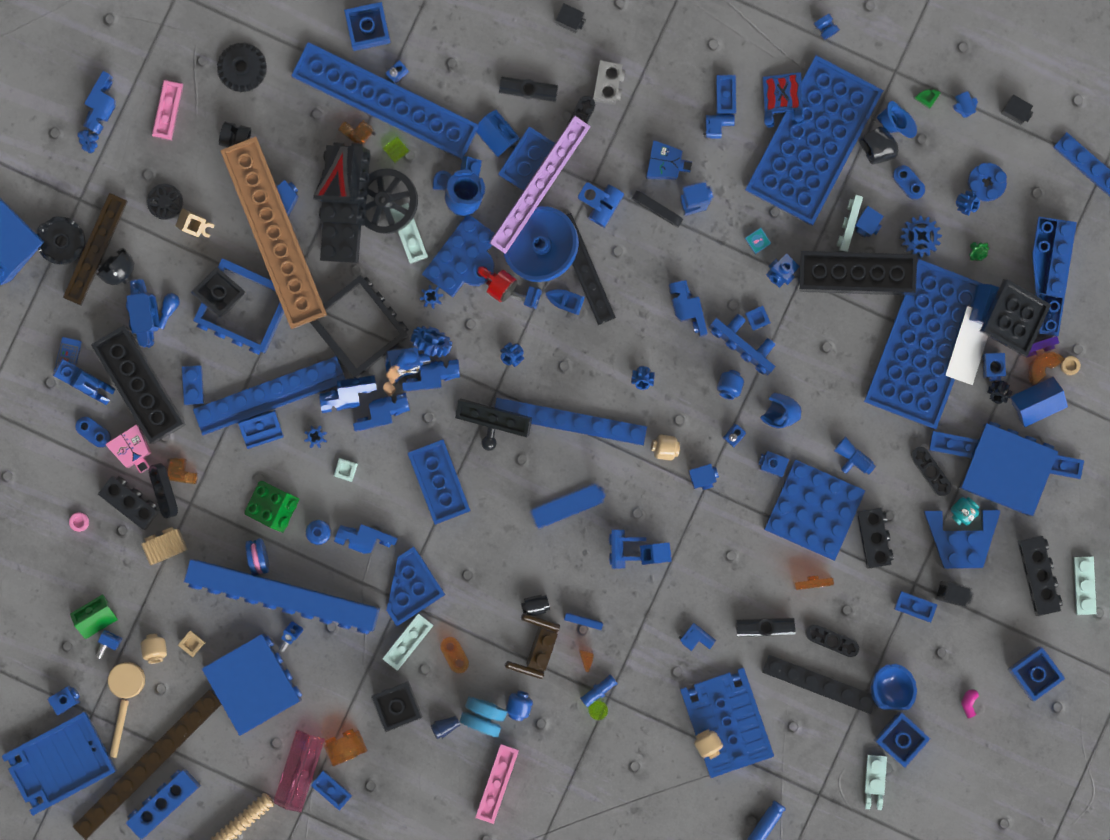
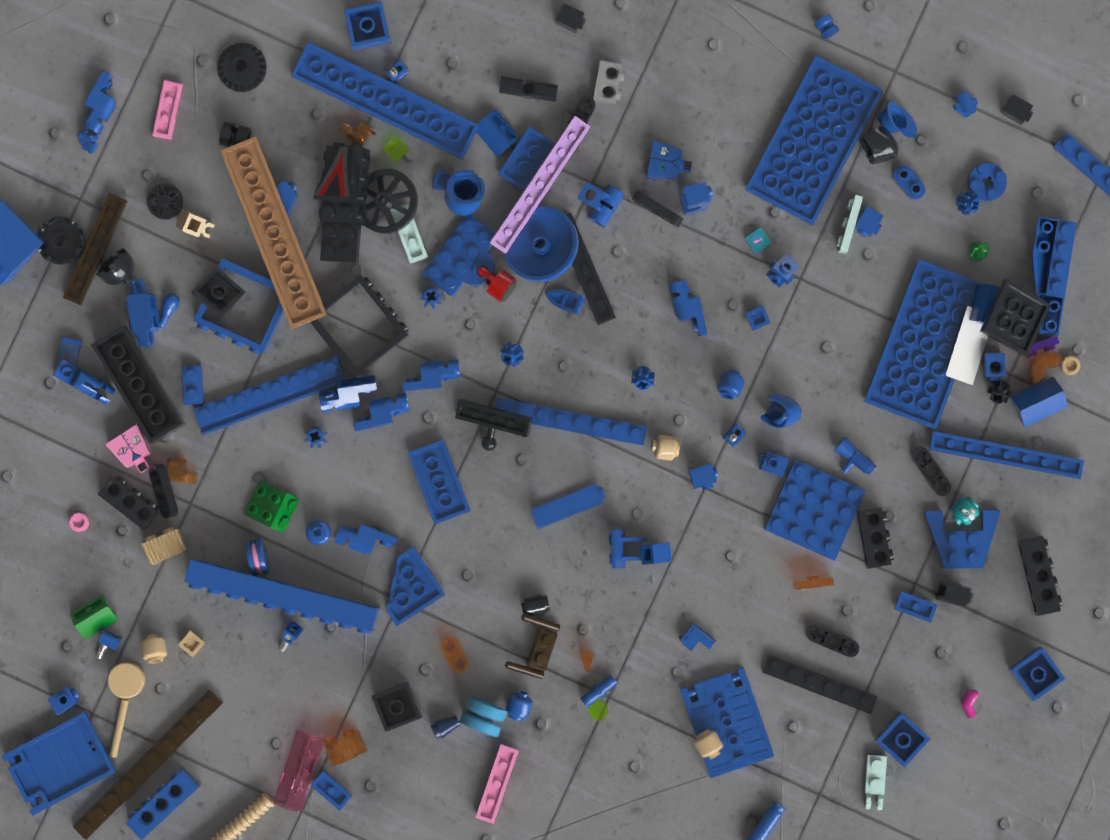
(93, 431): blue plate -> none
(252, 684): blue panel -> none
(261, 429): blue plate -> none
(345, 469): light aqua tile -> none
(402, 364): blue torso -> none
(408, 642): light aqua plate -> none
(431, 341): blue gear -> none
(471, 164): blue plate -> none
(531, 299): blue piece -> none
(583, 621): blue tile -> none
(714, 125): blue piece -> none
(726, 94): blue plate -> none
(734, 342): blue plate -> none
(752, 627): black piece -> none
(783, 94): flag -> none
(858, 273): black brick -> none
(893, 688): blue cylinder -> none
(927, 97): green tile -> none
(927, 242): blue gear -> none
(1009, 469): blue panel -> none
(1084, 585): light aqua plate -> none

